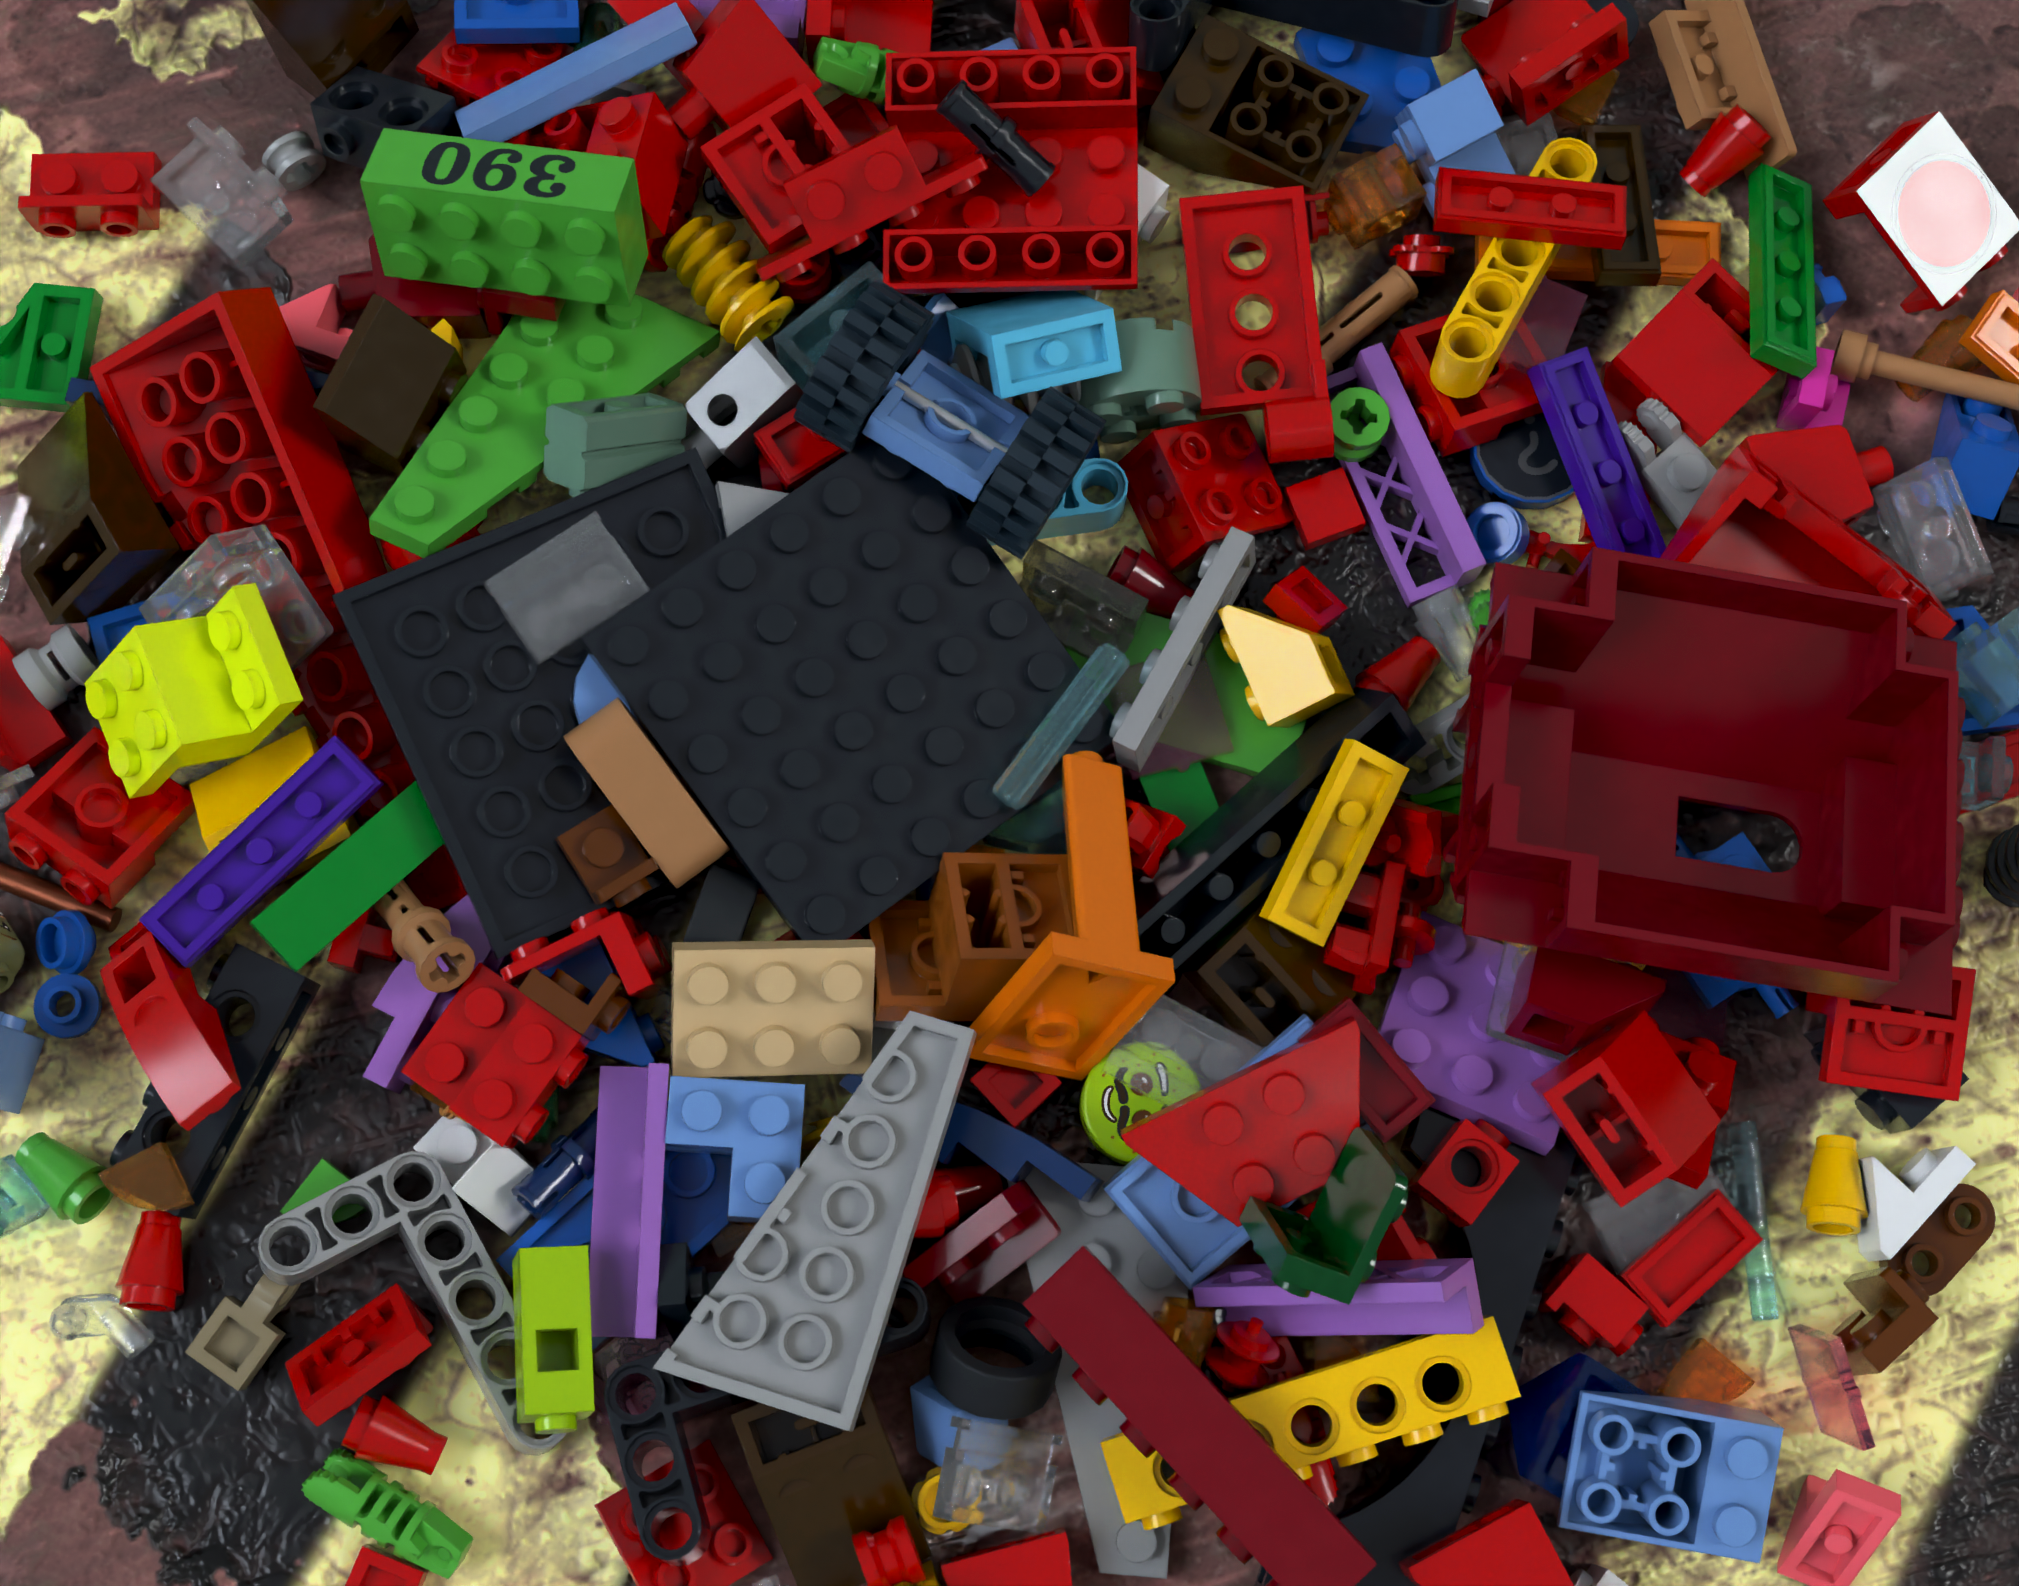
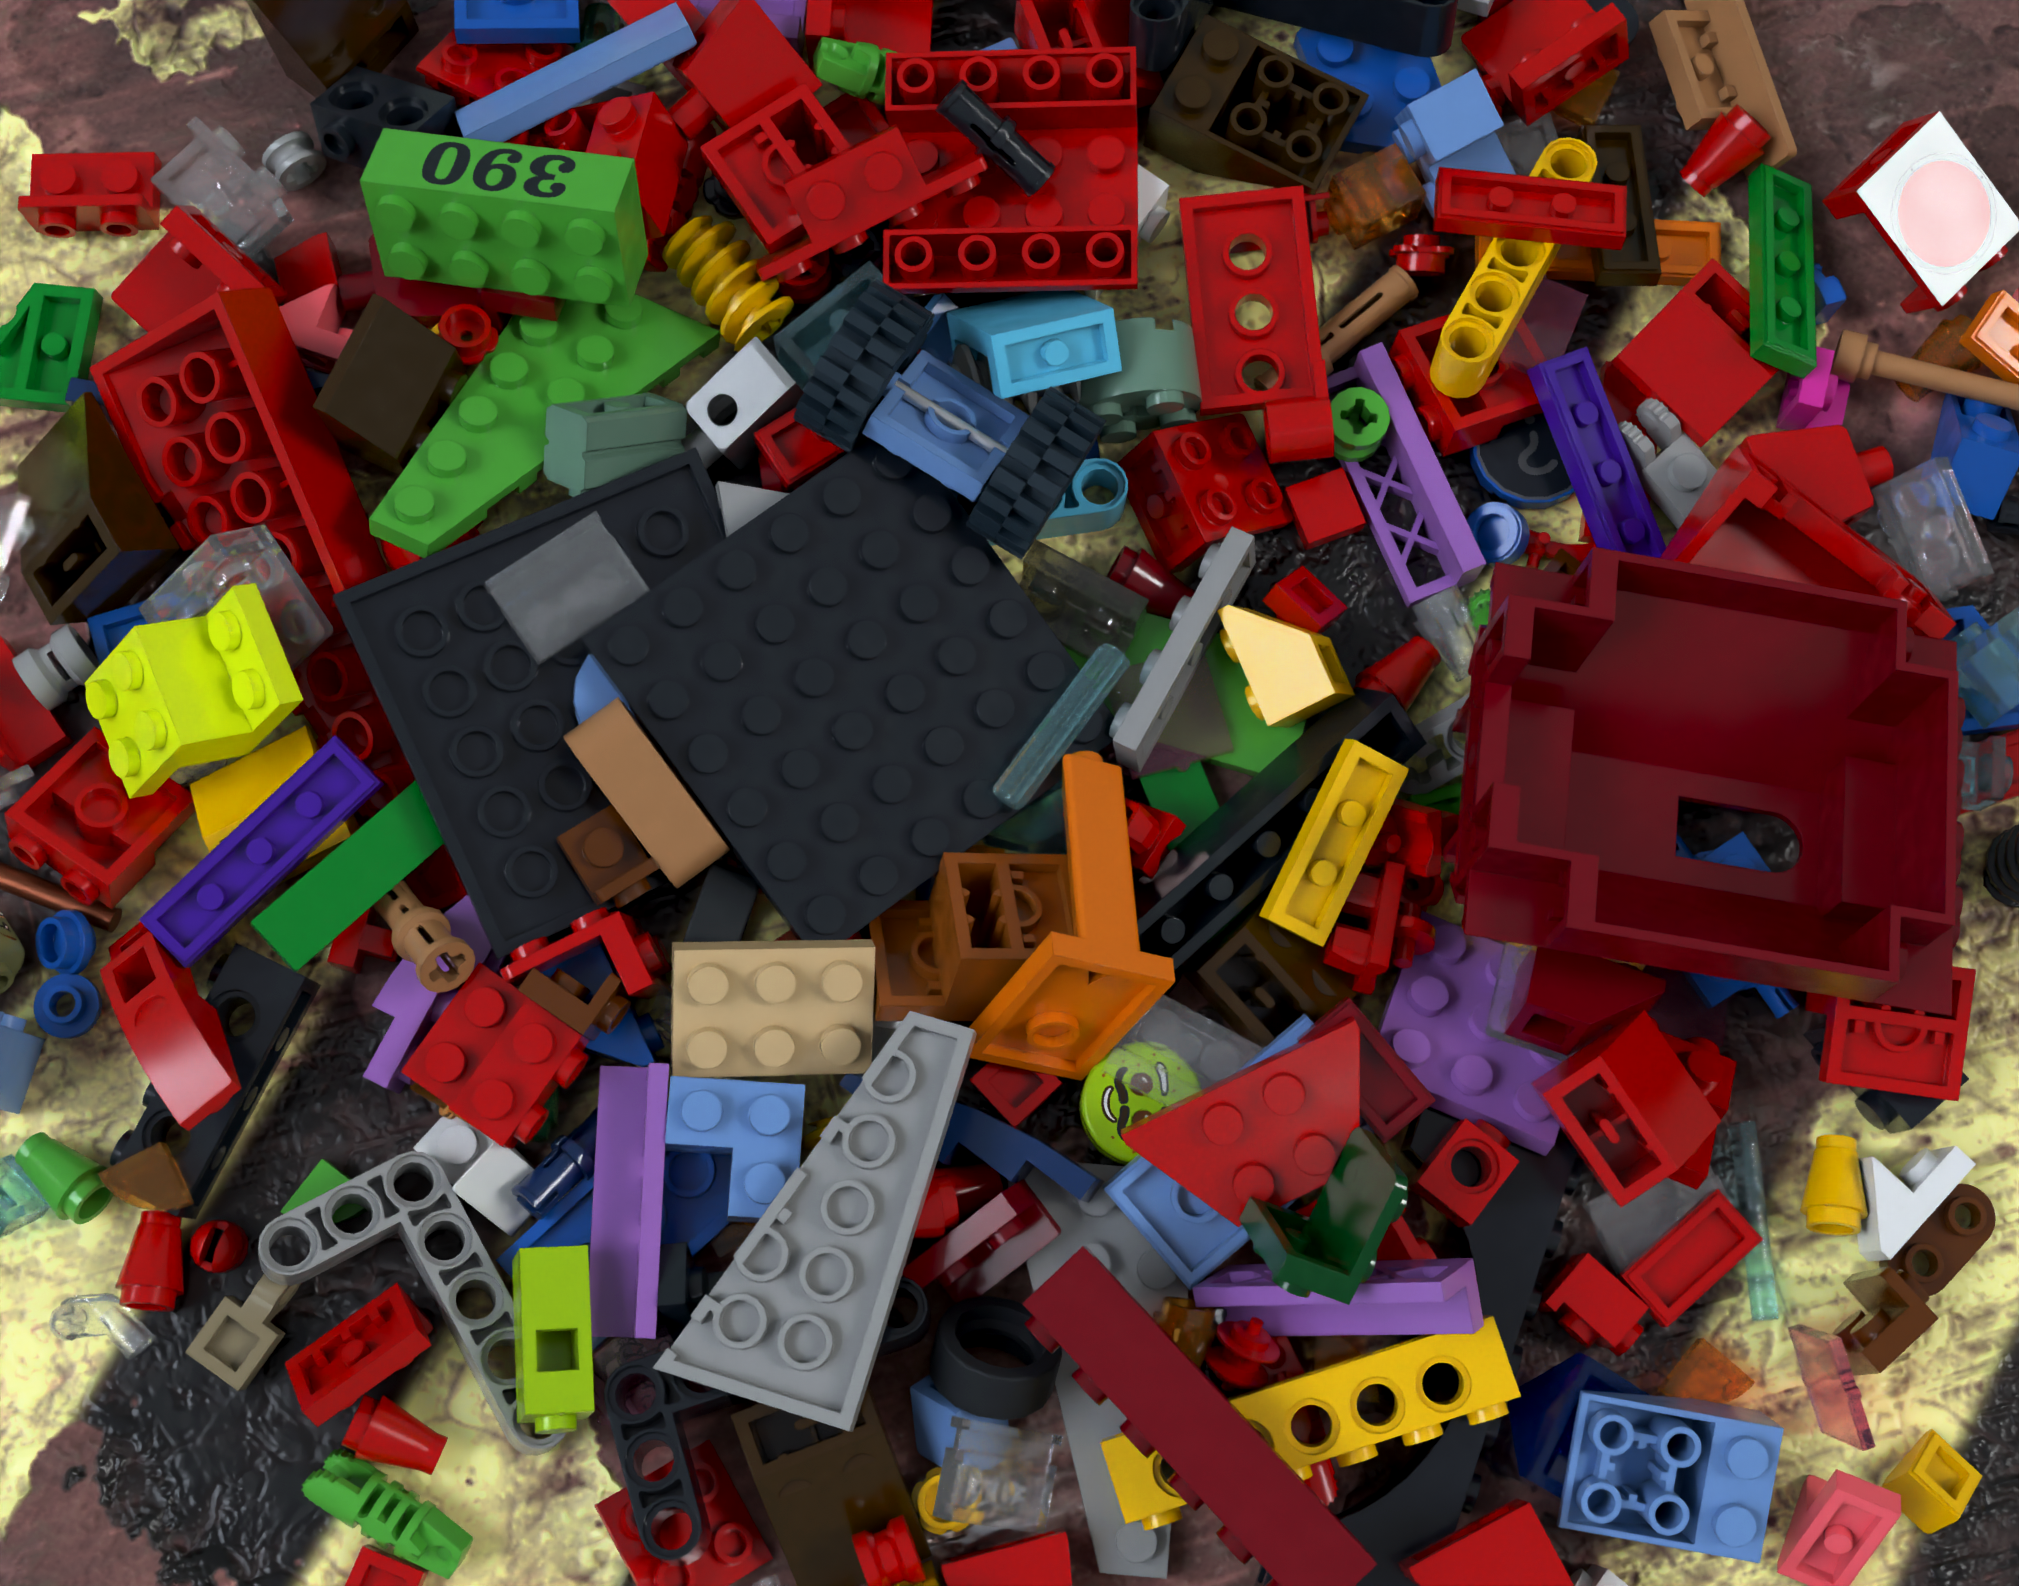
(187, 268): none -> red bracket
(229, 1251): none -> red hinge
(308, 266): none -> red slope
(468, 320): none -> red plate
(1933, 1483): none -> yellow slope

